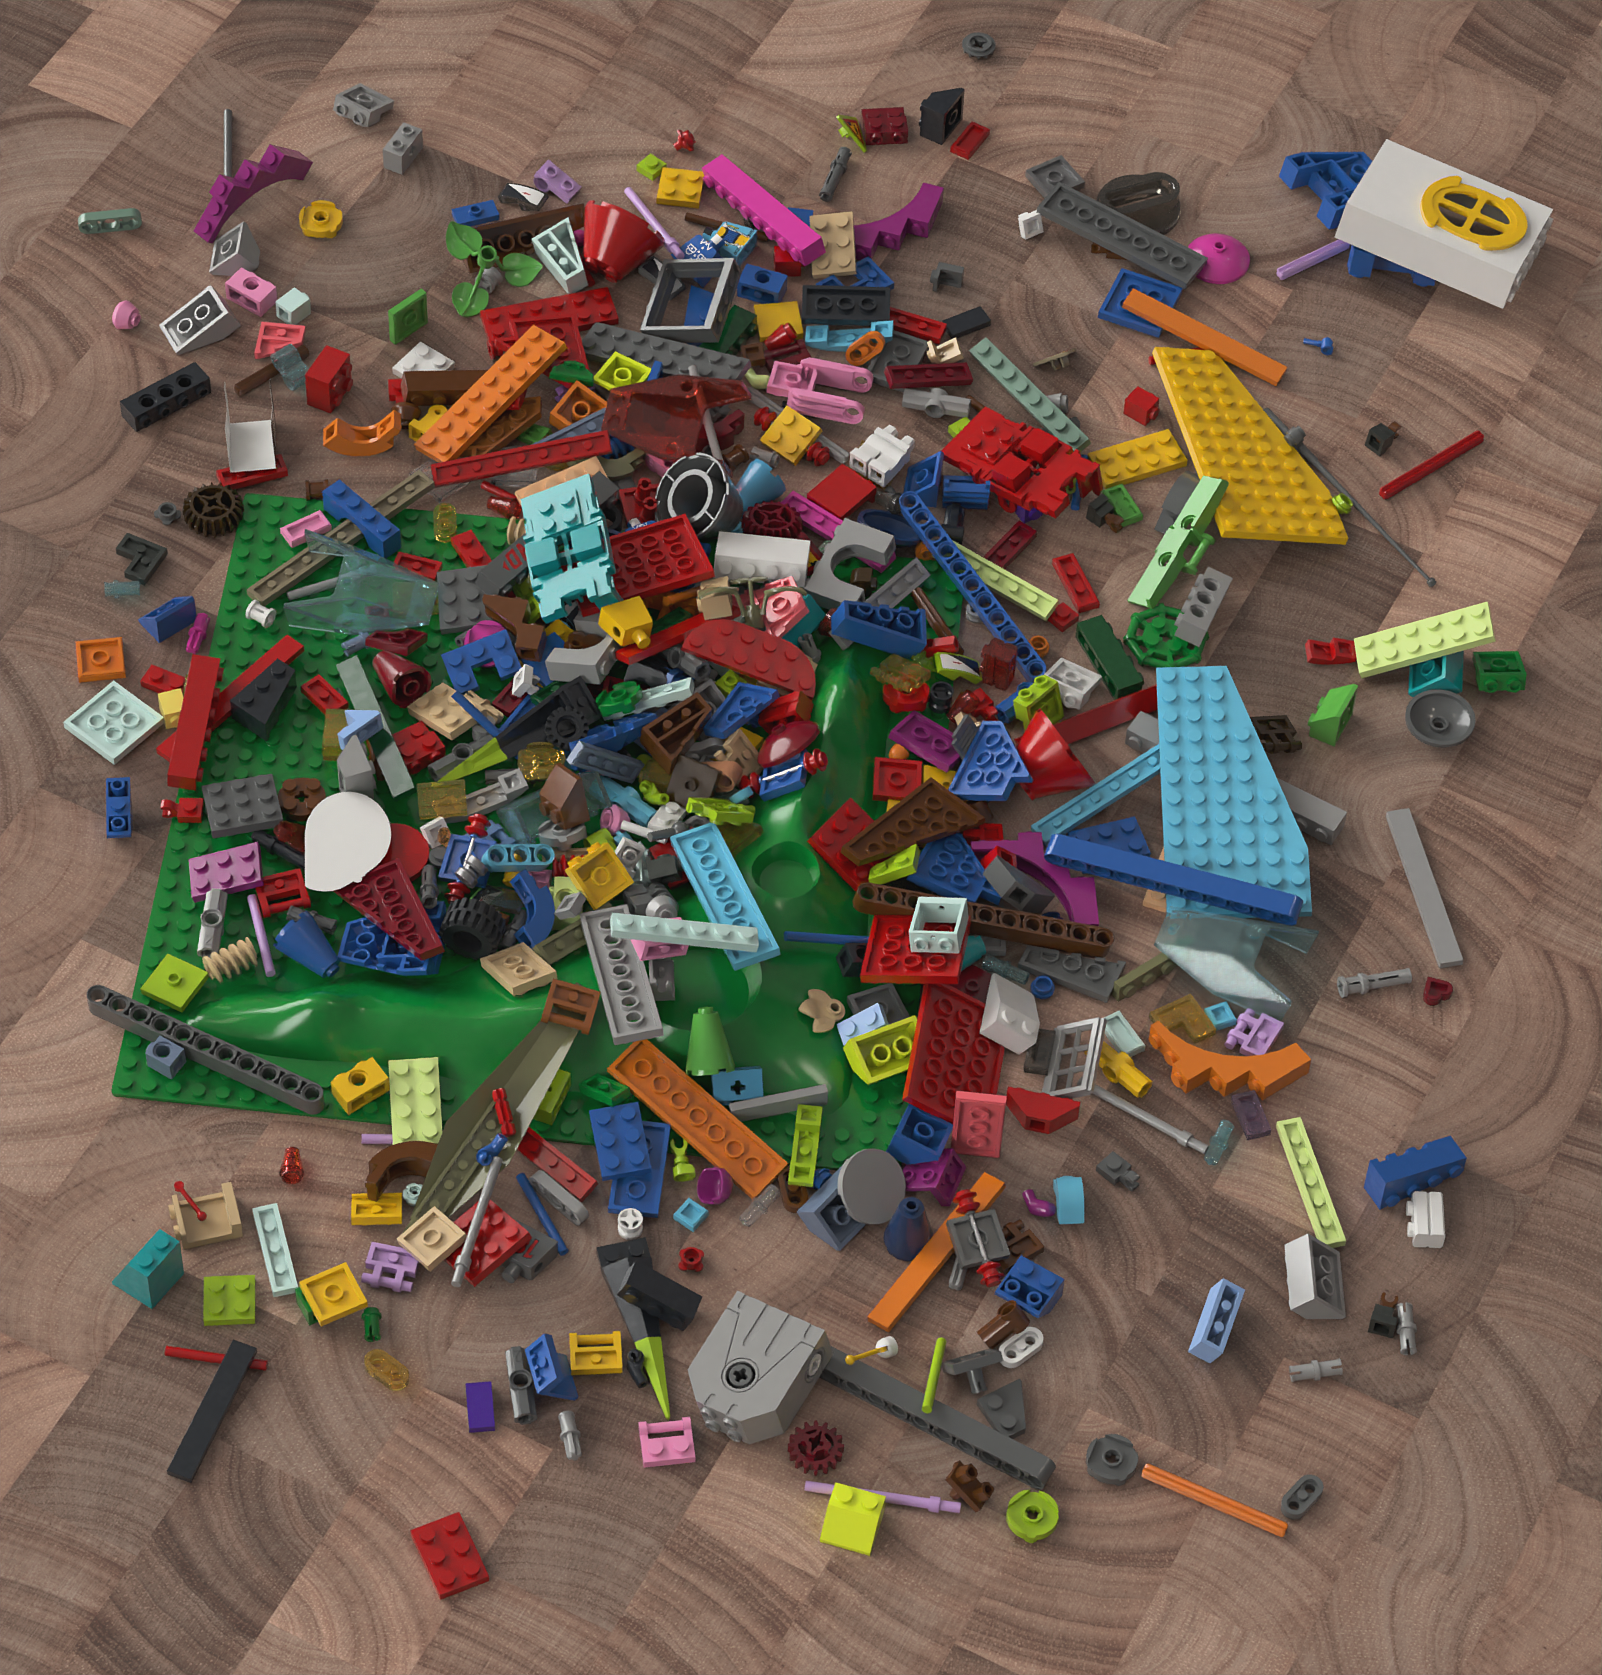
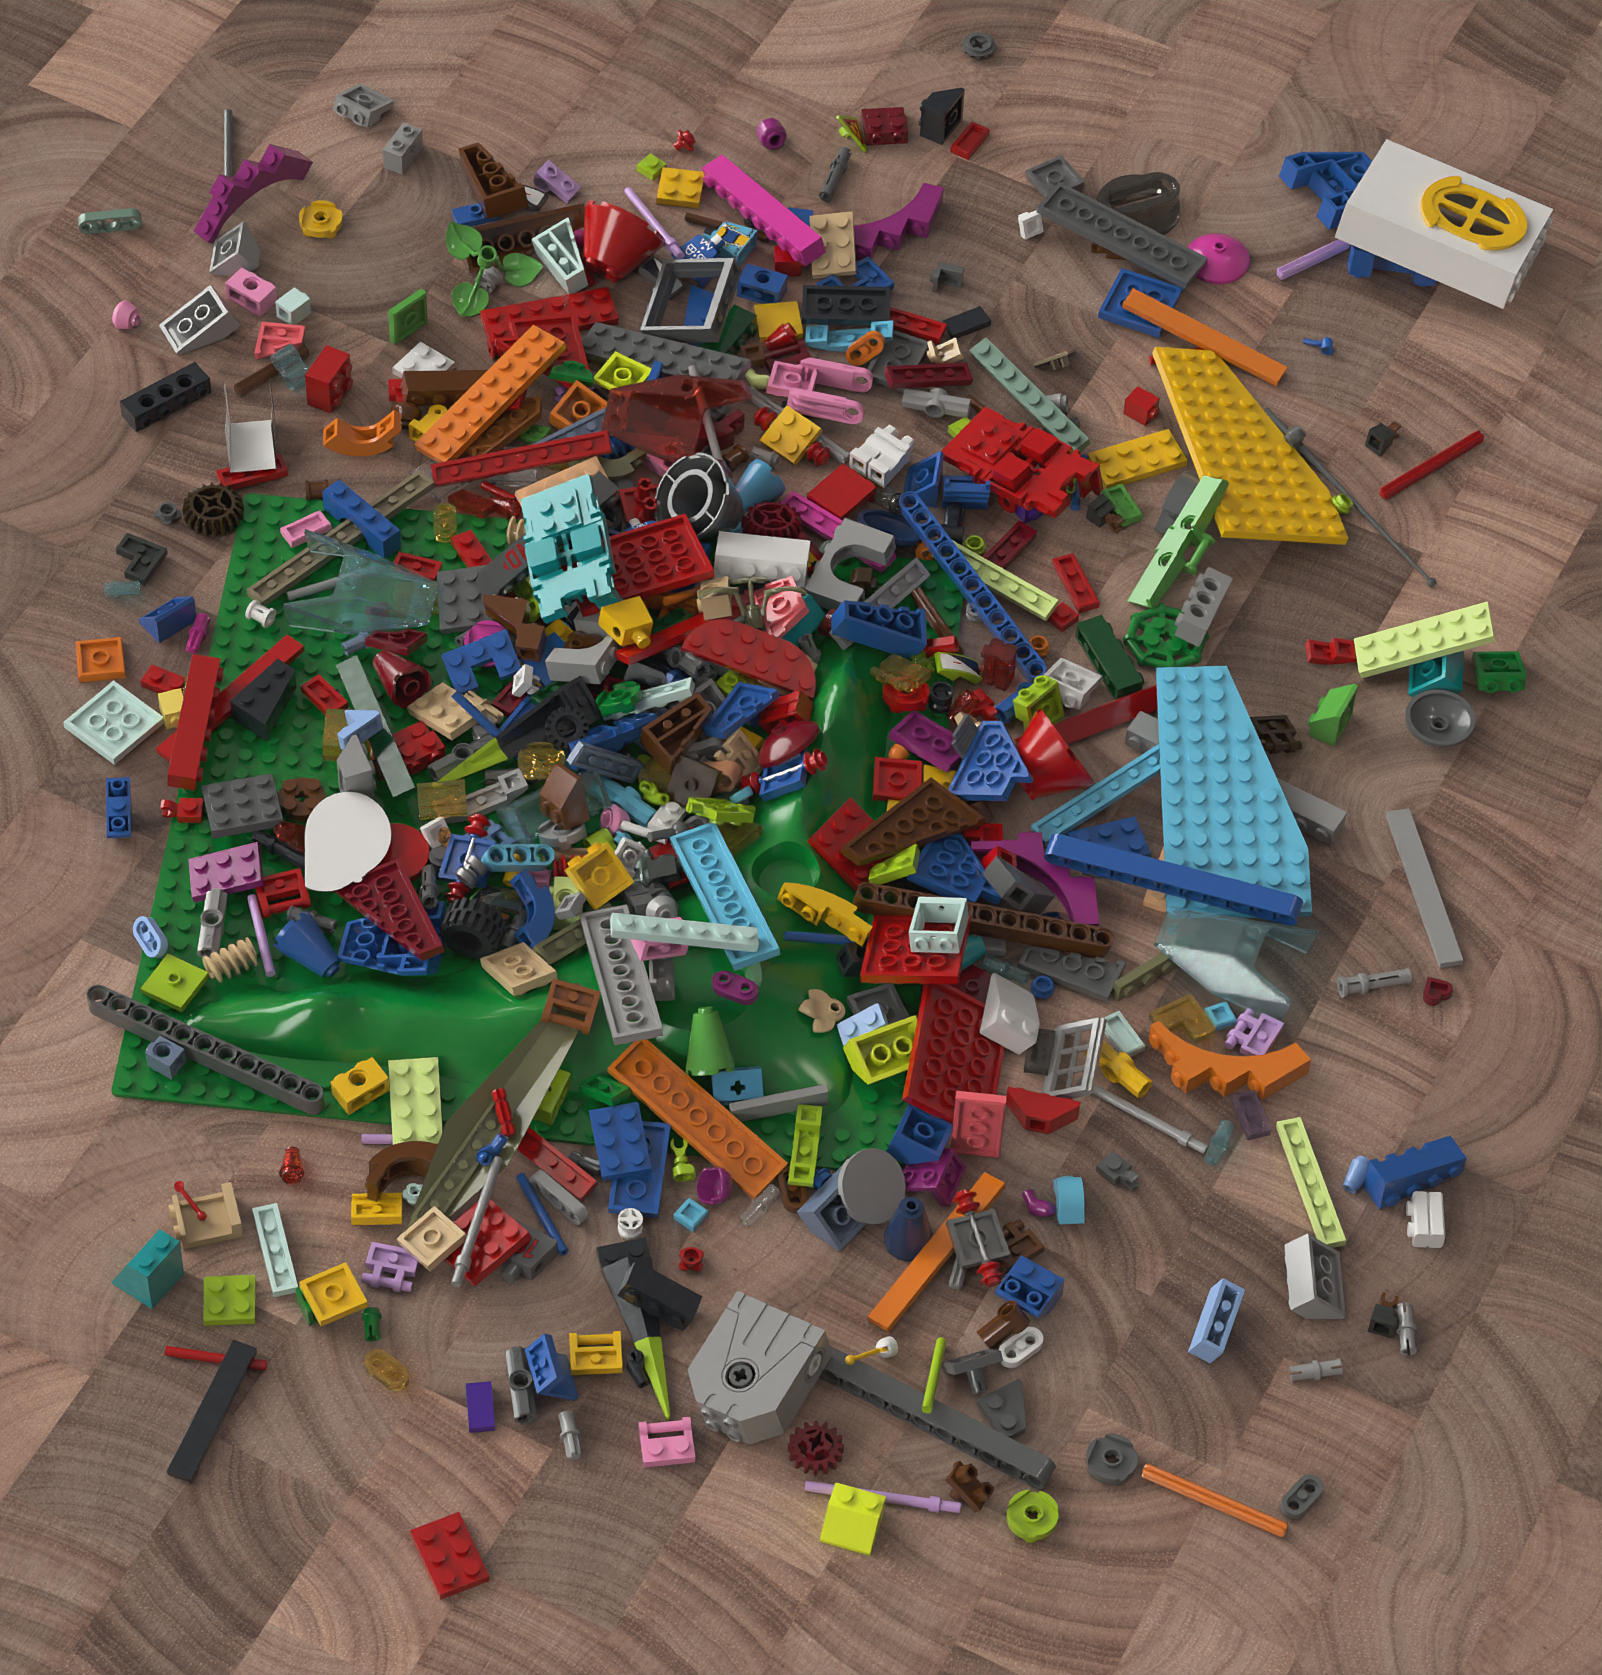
(150, 937): none -> light blue plate
(472, 503): none -> clear red plate
(492, 185): none -> reddish brown wedge
(586, 1163): none -> dark grey axle
(734, 986): none -> magenta plate
(771, 133): none -> magenta head
(820, 905): none -> yellow slope
(975, 544): none -> lime plate
(1356, 1174): none -> medium blue cone

